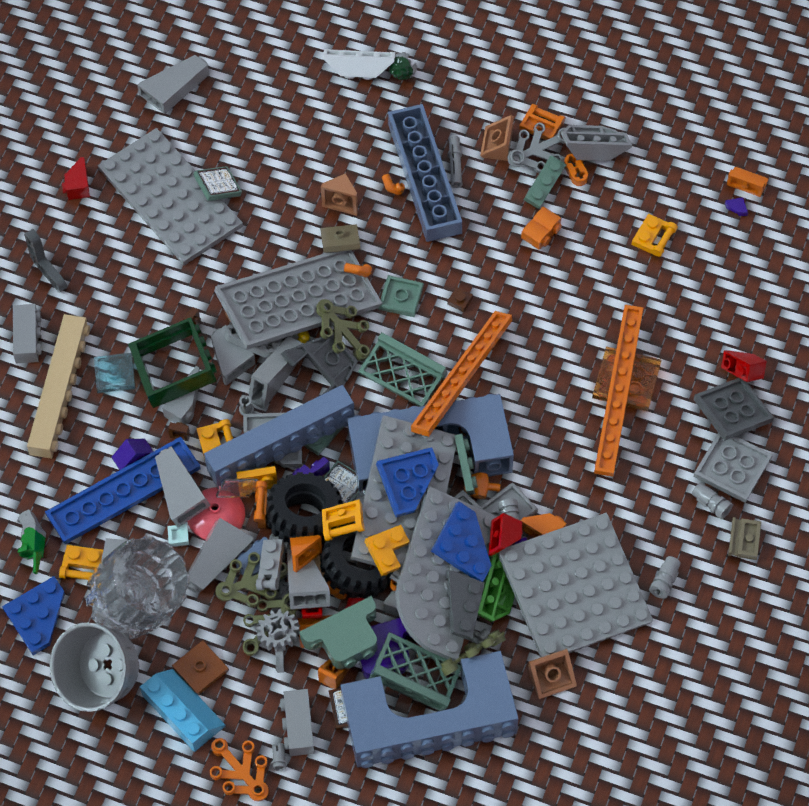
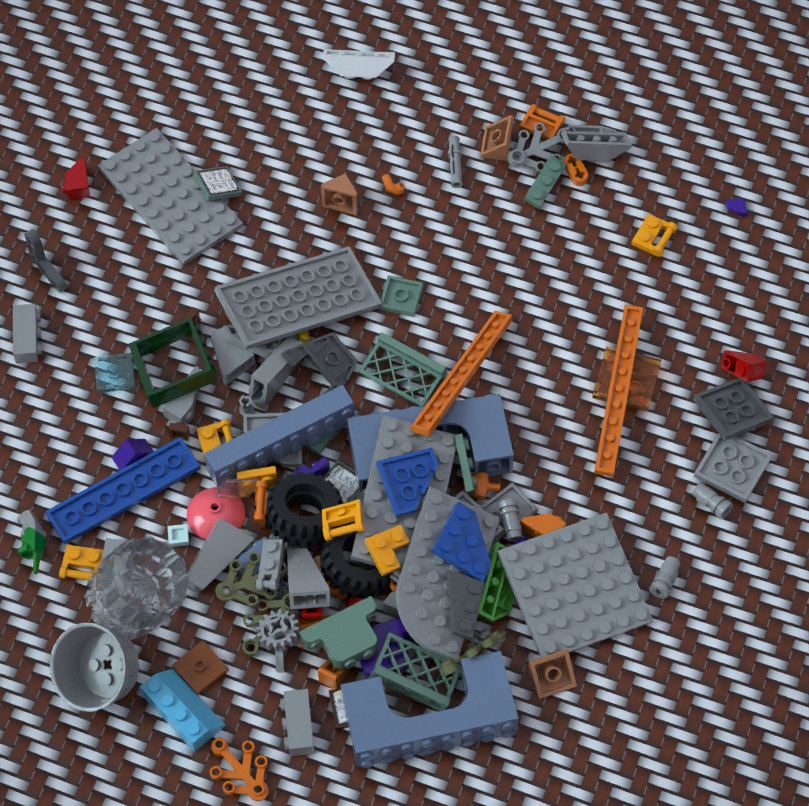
(36, 614): blue plate -> none
(58, 386): tan brick -> none
(174, 83): light grey slope -> none
(180, 490): light grey slope -> none
(279, 762): light grey pin -> none
(304, 550): orange slope -> none
(340, 238): dark tan plate -> none
(342, 327): olive plant -> none
(363, 271): orange arm -> none
(402, 67): dark green piece -> none
(424, 173): sand blue brick -> none
(460, 299): reddish brown plate -> none
(504, 532): red slope -> none
(541, 228): orange brick -> none
(744, 538): dark tan plate -> none
(747, 181): orange panel -> none

